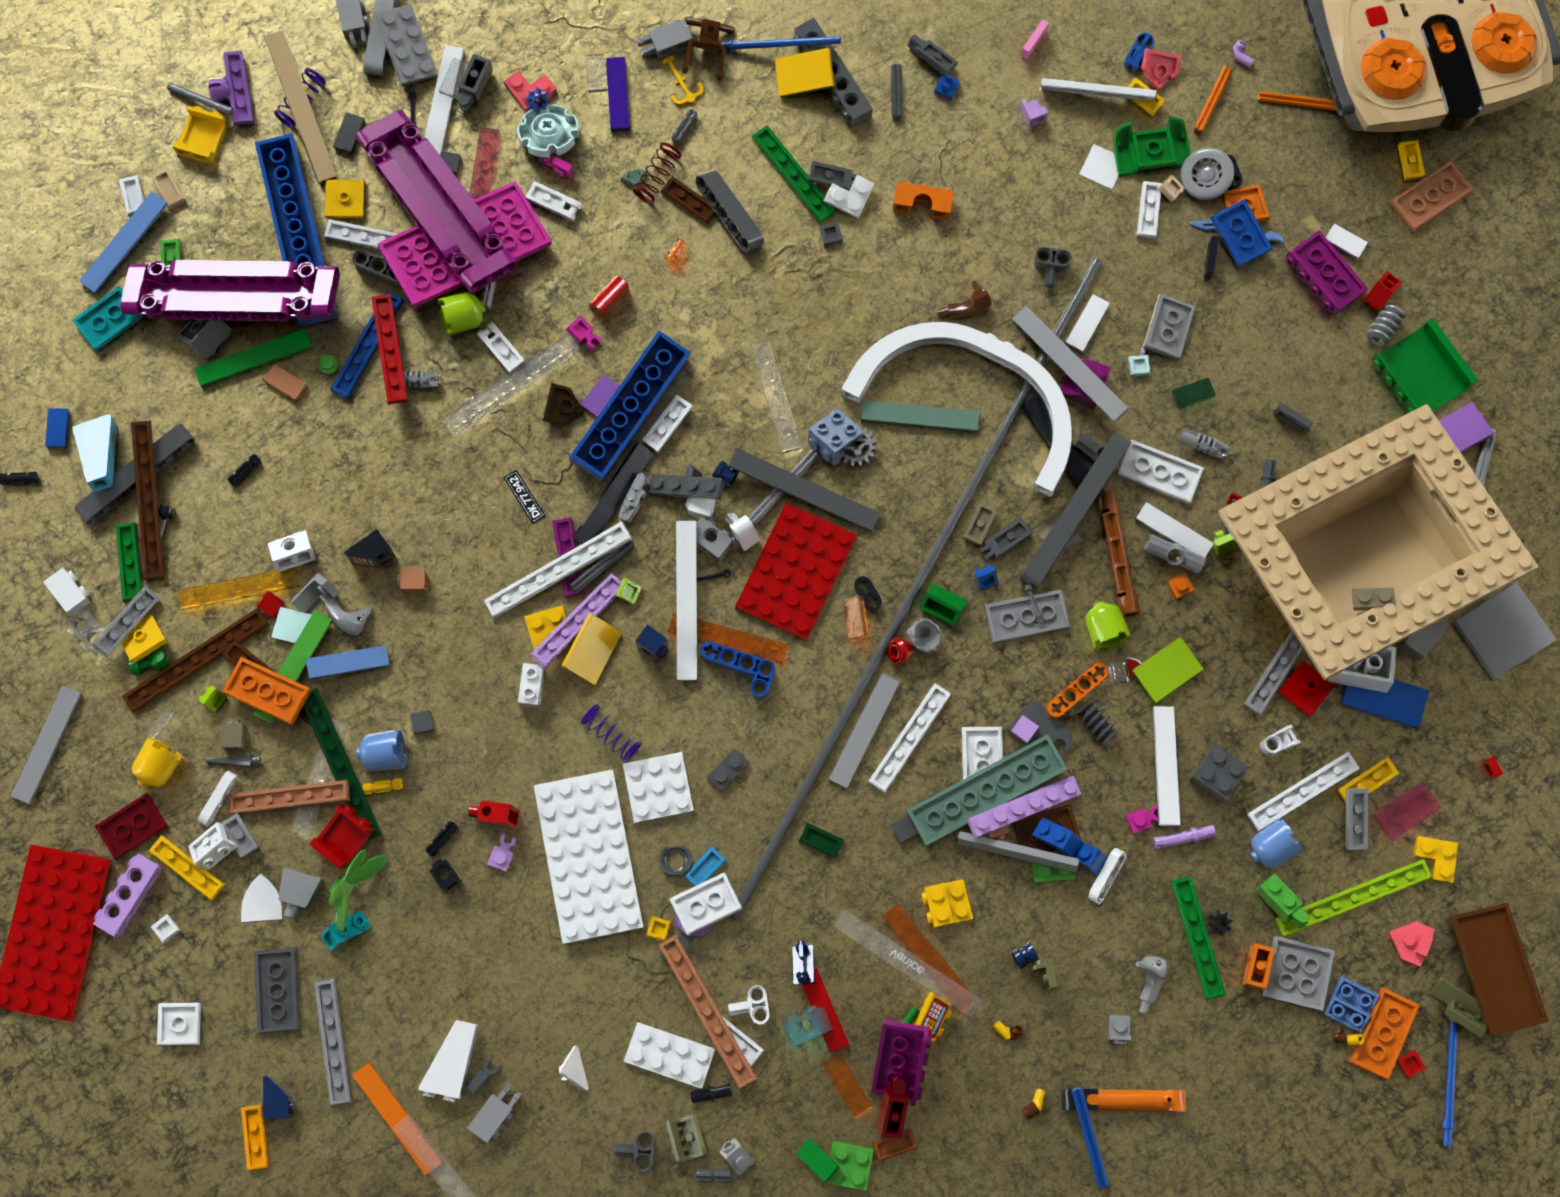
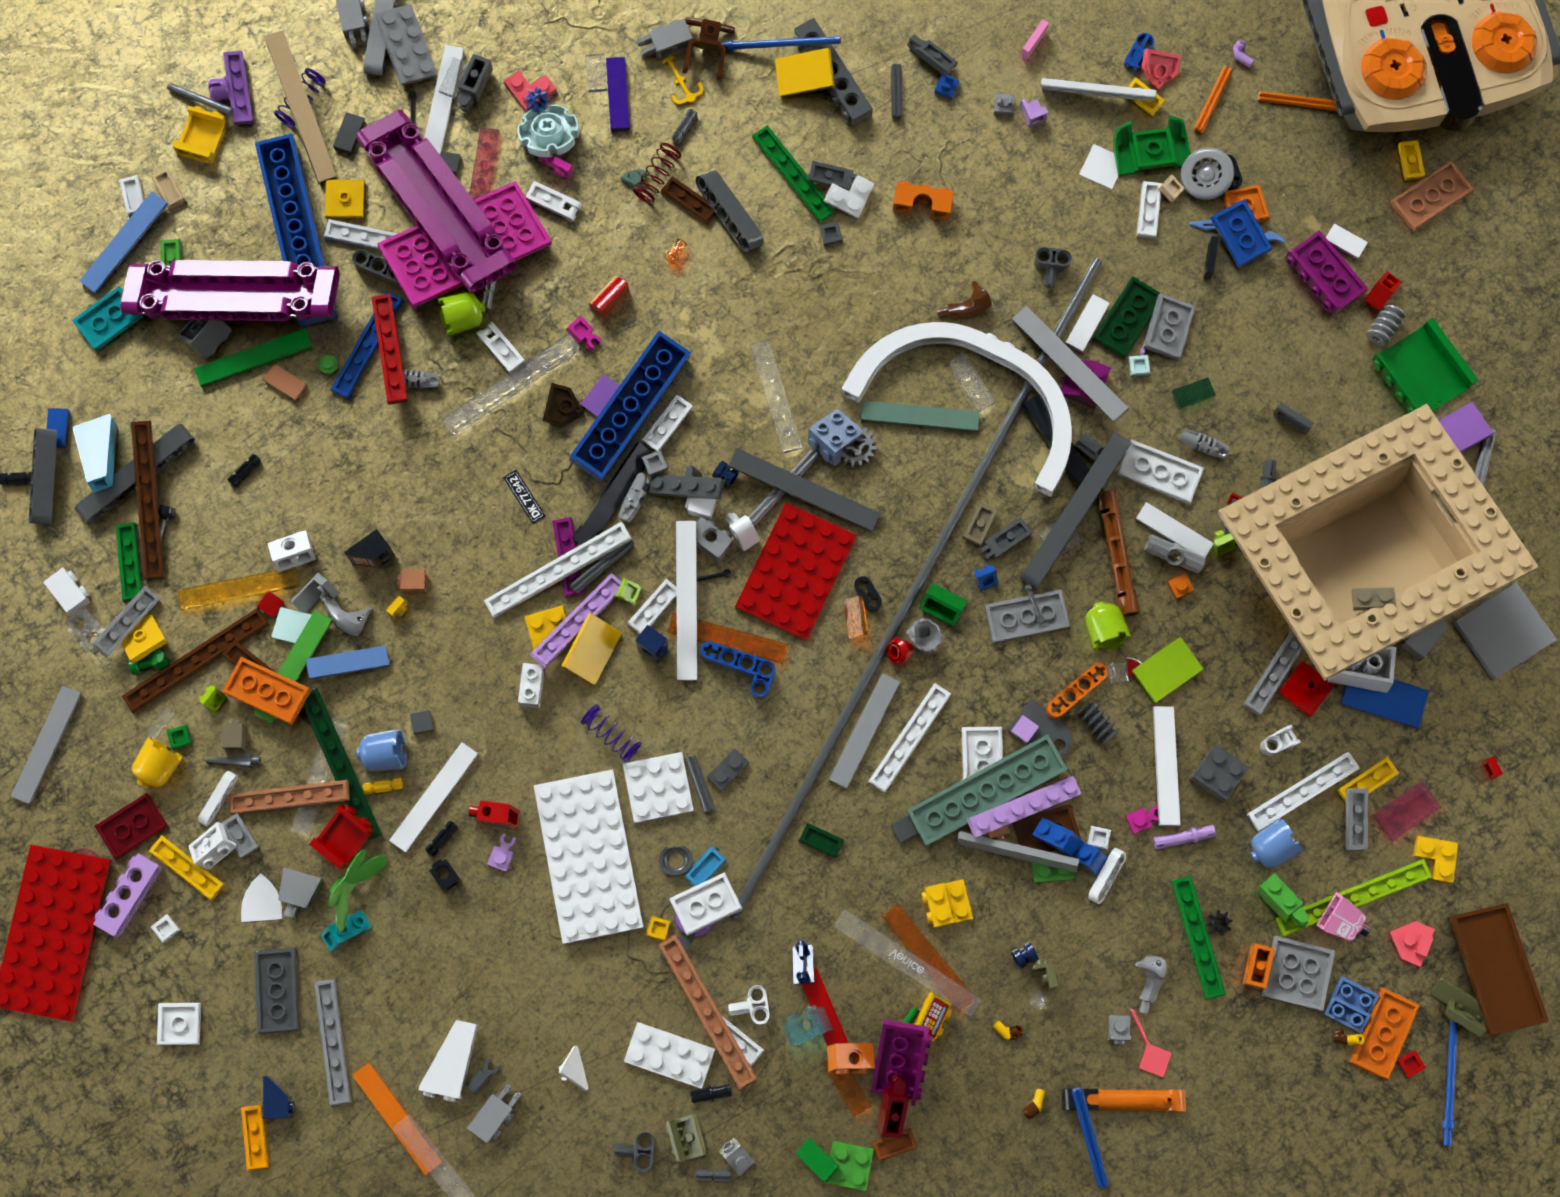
(42, 476): none -> dark grey beam
(179, 737): none -> green tile
(397, 608): none -> yellow plate
(433, 797): none -> white tile
(654, 463): none -> light grey tile
(654, 606): none -> white tile
(699, 784): none -> dark grey axle
(860, 1052): none -> orange brick
(971, 383): none -> clear tile
(1003, 104): none -> light grey tile
(1038, 1000): none -> clear hinge
(1099, 837): none -> white tile
(1127, 318): none -> dark green tile
(1154, 1058): none -> coral piece
(1343, 919): none -> bright pink torso

